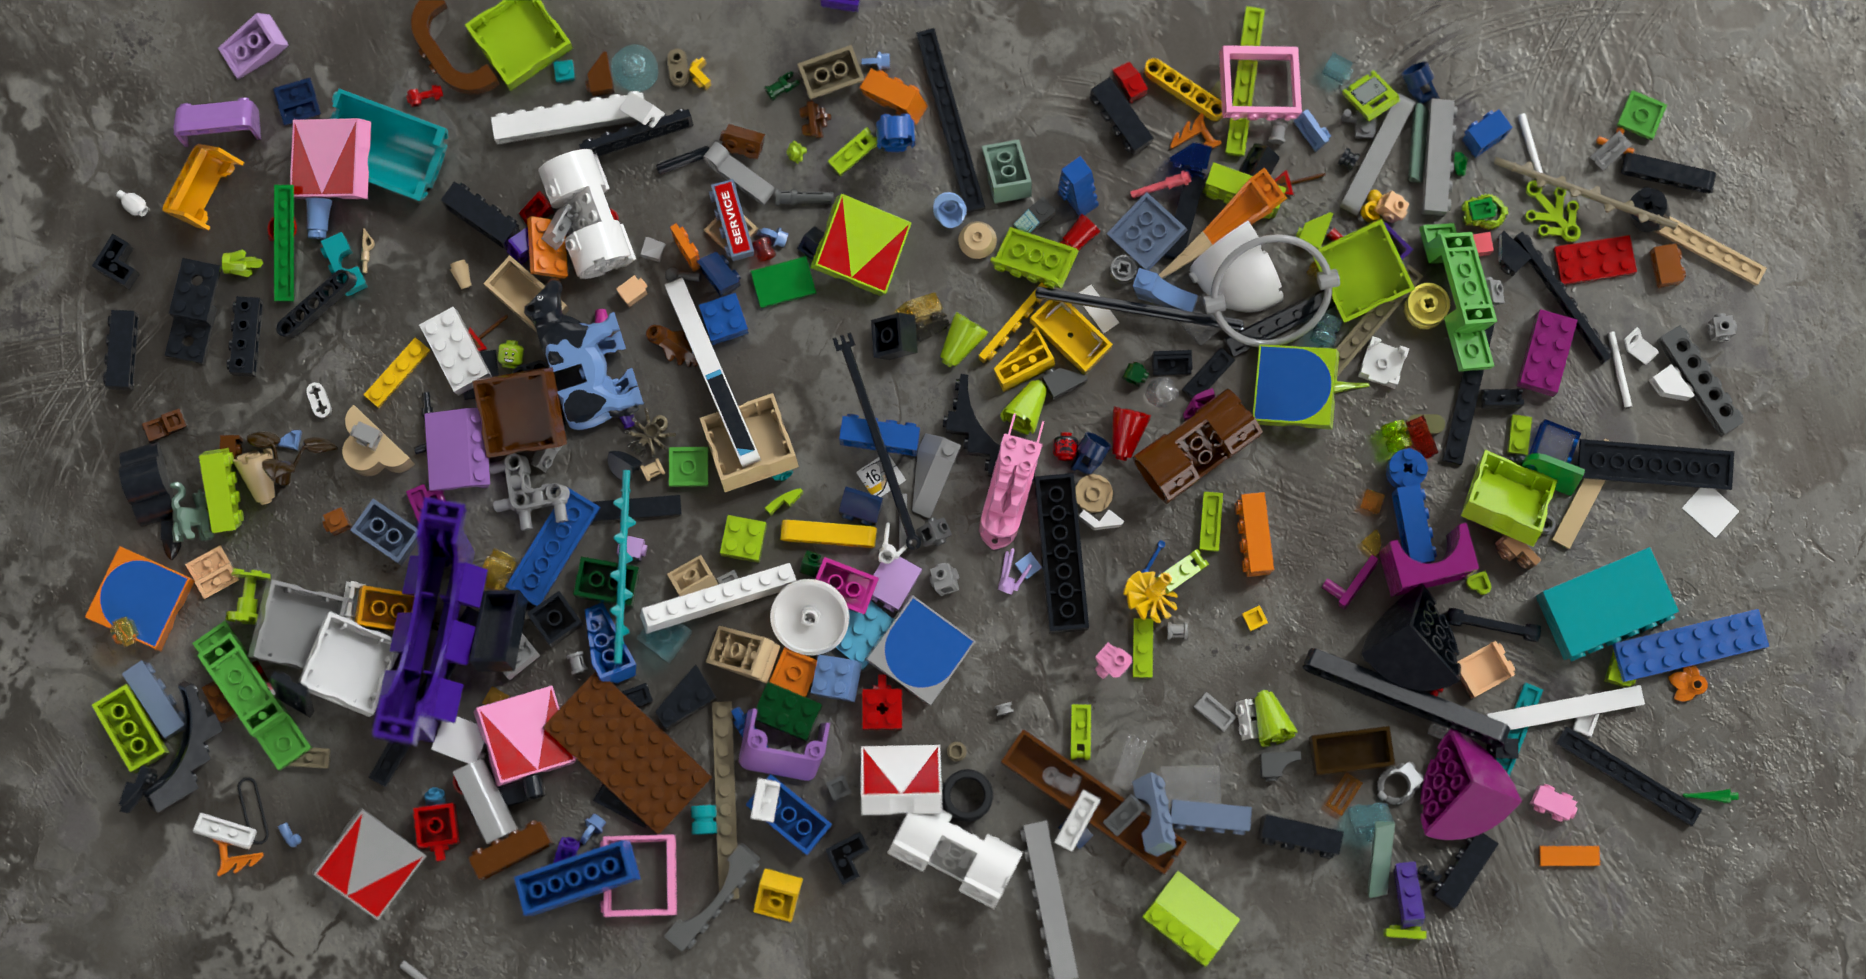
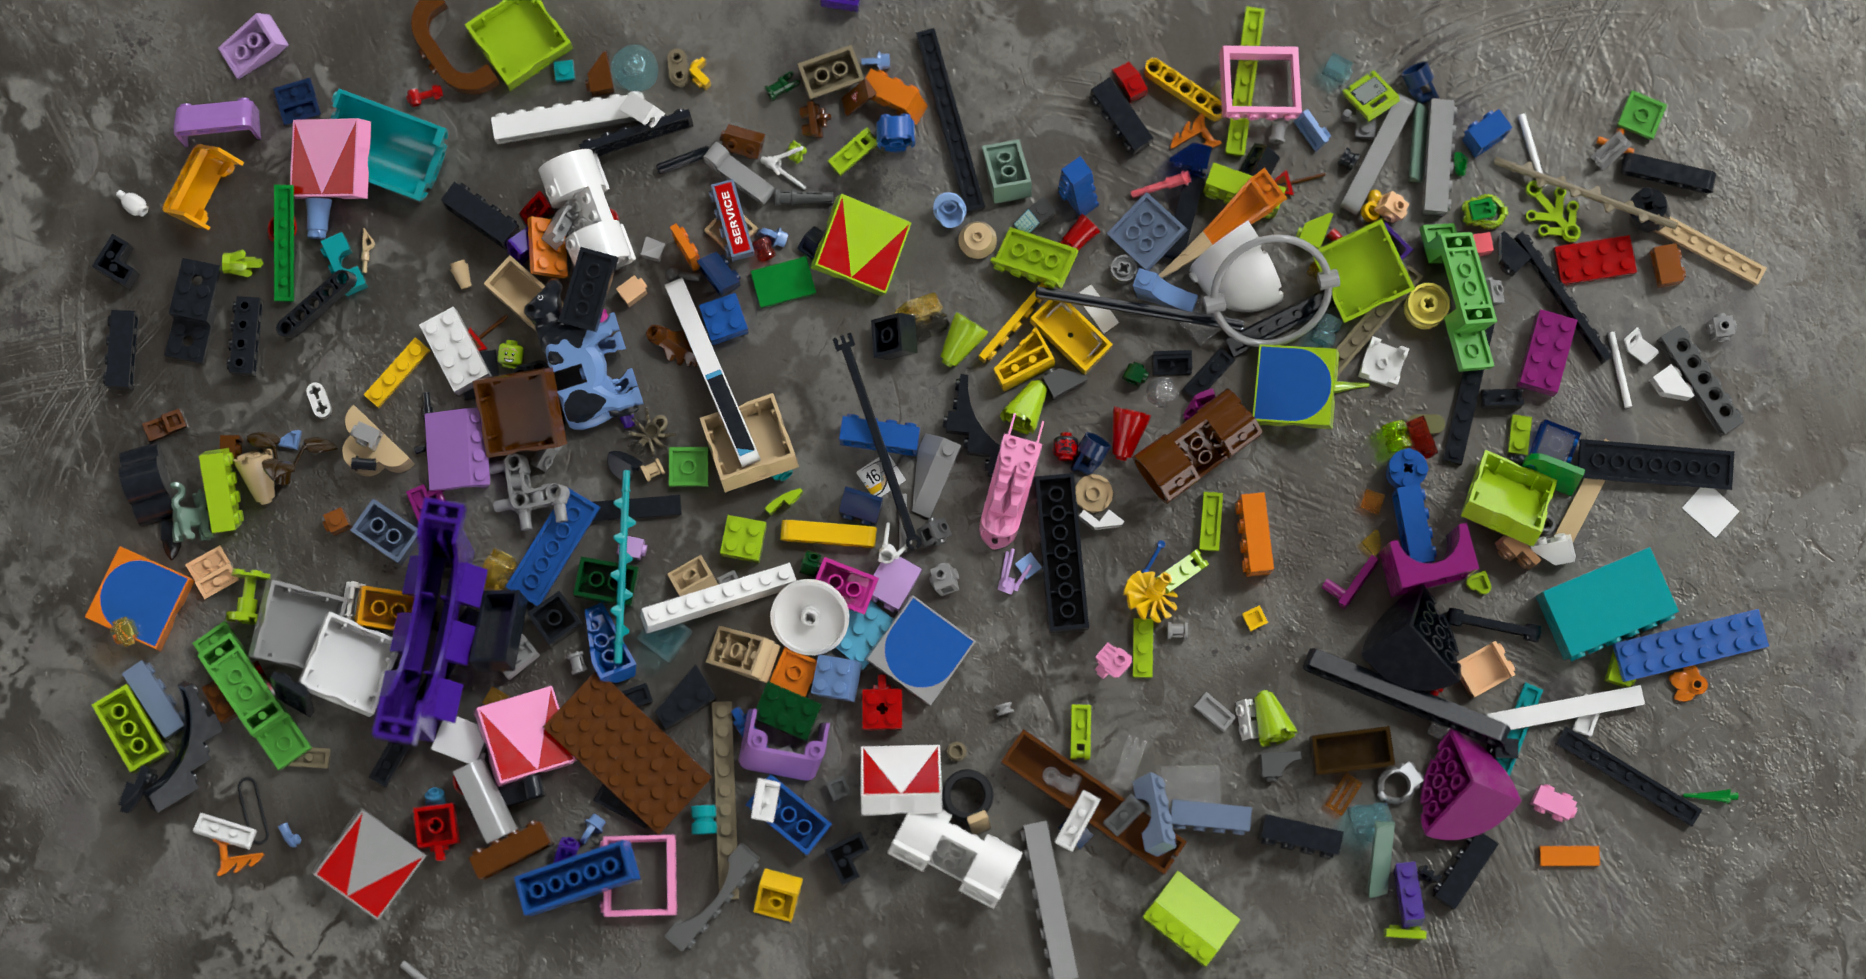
(363, 464): none -> black pin
(588, 289): none -> black plate
(775, 164): none -> white plant
(858, 97): none -> reddish brown slope
(979, 822): none -> tan tile
(1556, 550): none -> white slope

